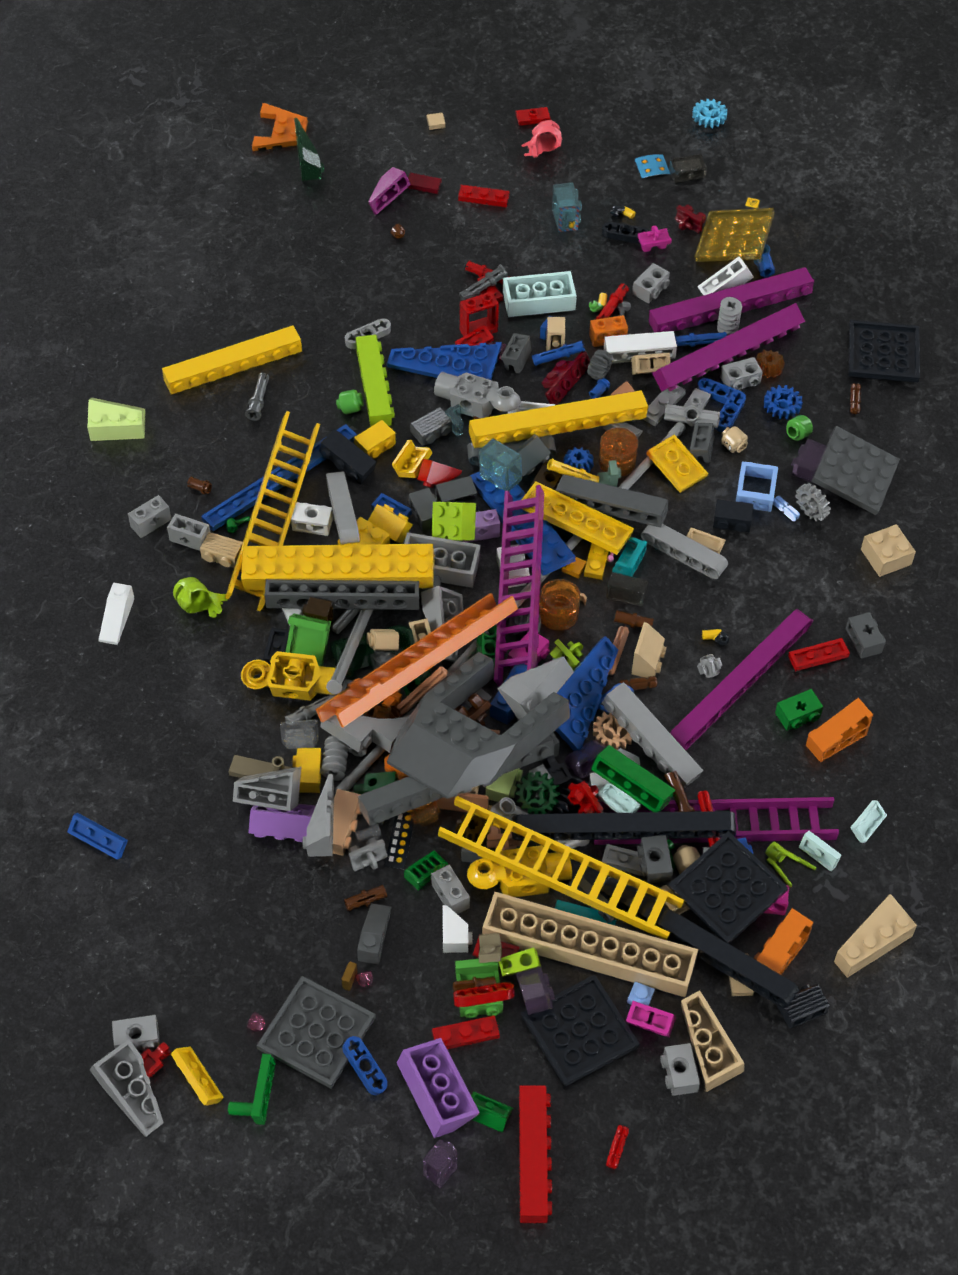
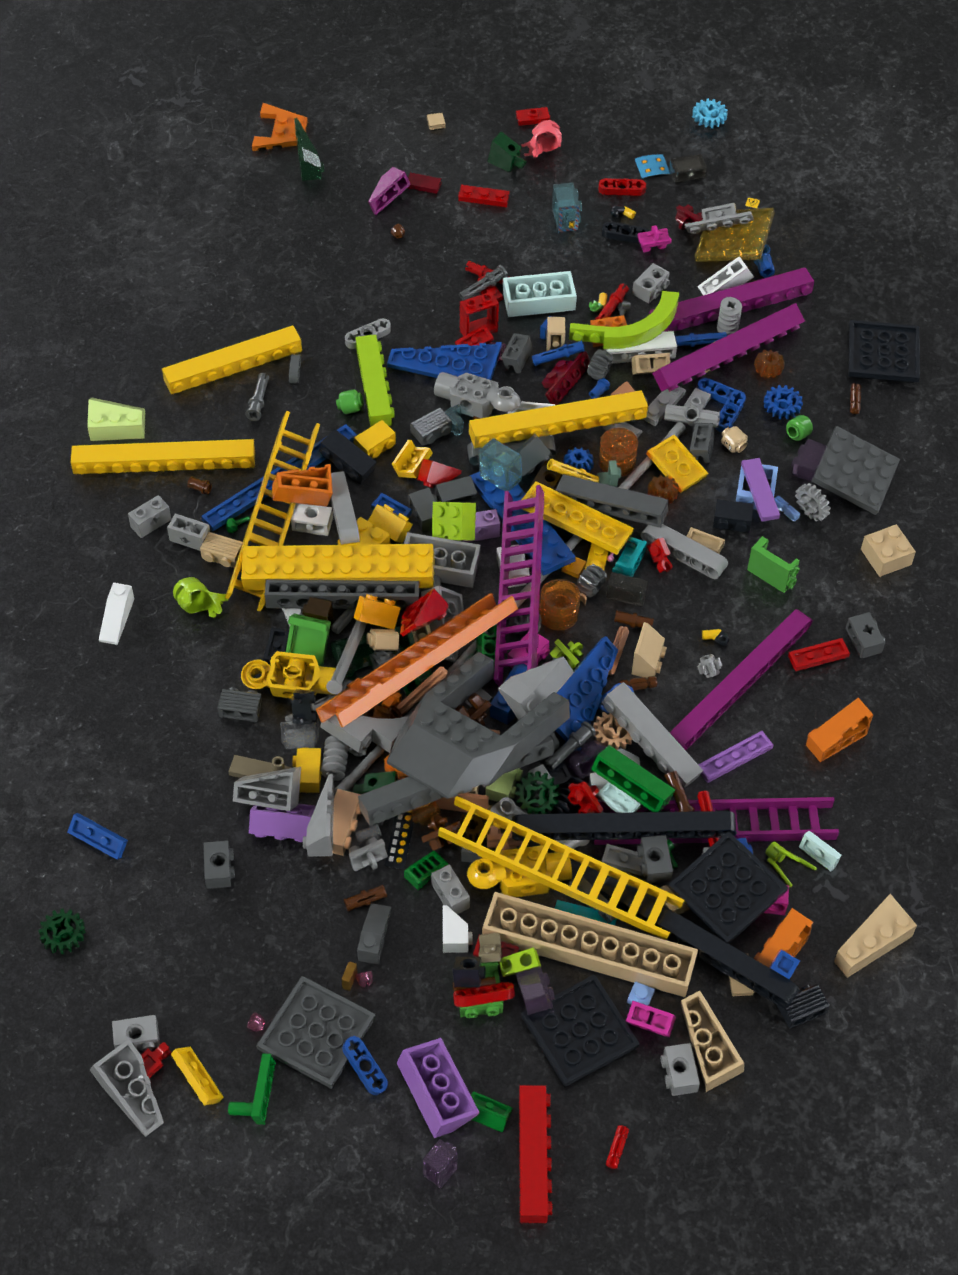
(62, 931): none -> dark green gear
(163, 456): none -> yellow brick
(217, 853): none -> dark grey brick
(240, 704): none -> dark grey brick
(295, 367): none -> dark grey beam
(302, 707): none -> black piece
(304, 486): none -> orange wedge
(377, 612): none -> light orange brick
(423, 612): none -> red wedge
(436, 822): none -> reddish brown hips
(467, 1032): red plate -> none
(468, 972): none -> black brick
(505, 153): none -> dark green torso
(576, 740): none -> dark grey pin
(591, 580): none -> dark grey gear
(632, 334): none -> lime arch
(633, 183): none -> red beam
(659, 552): none -> red plate
(663, 488): none -> clear orange gear
(685, 857): tan head -> none
(718, 217): none -> light grey bracket
(735, 756): none -> medium lavender tile
(741, 374): light grey brick -> none
(760, 489): none -> medium lavender tile
(772, 568): none -> bright green panel
(784, 964): none -> blue panel
(799, 710): green brick -> none
(868, 821): light aqua plate -> none

